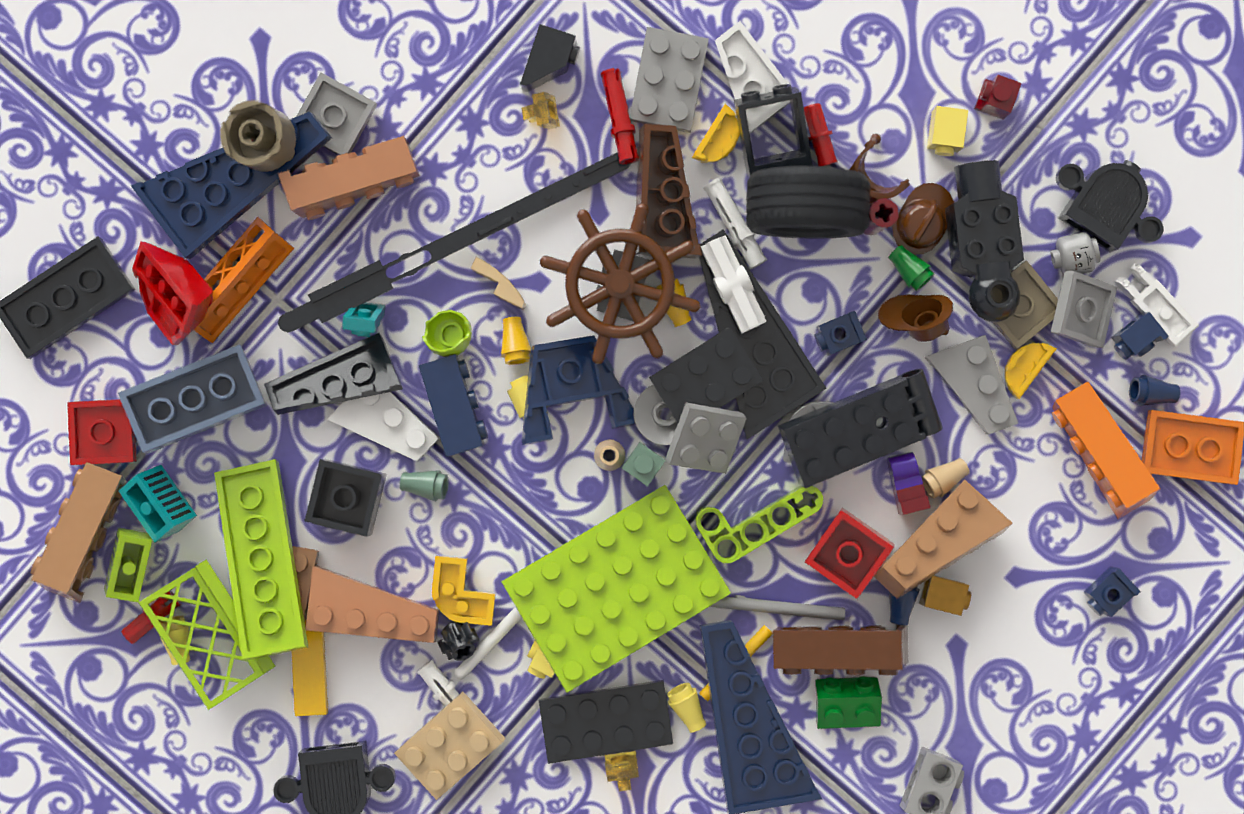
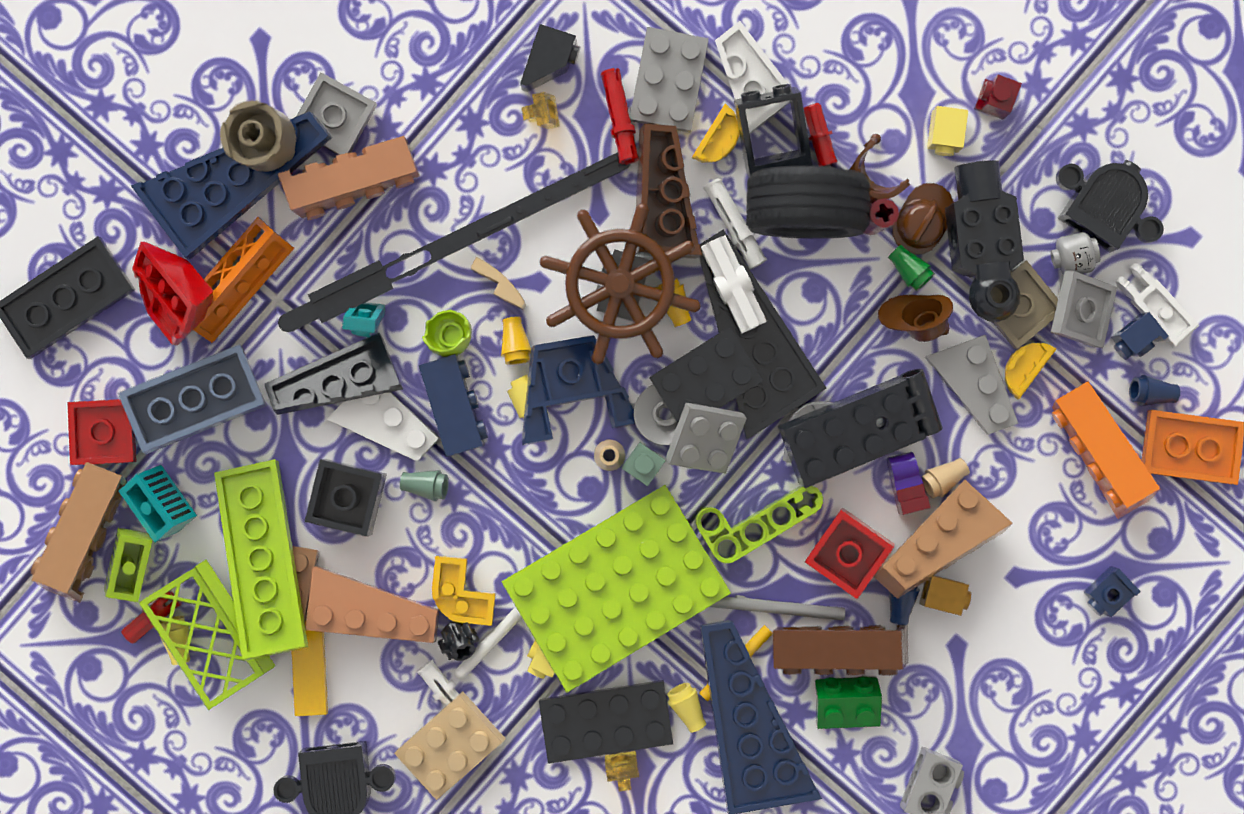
(853, 333): dark blue brick -> none

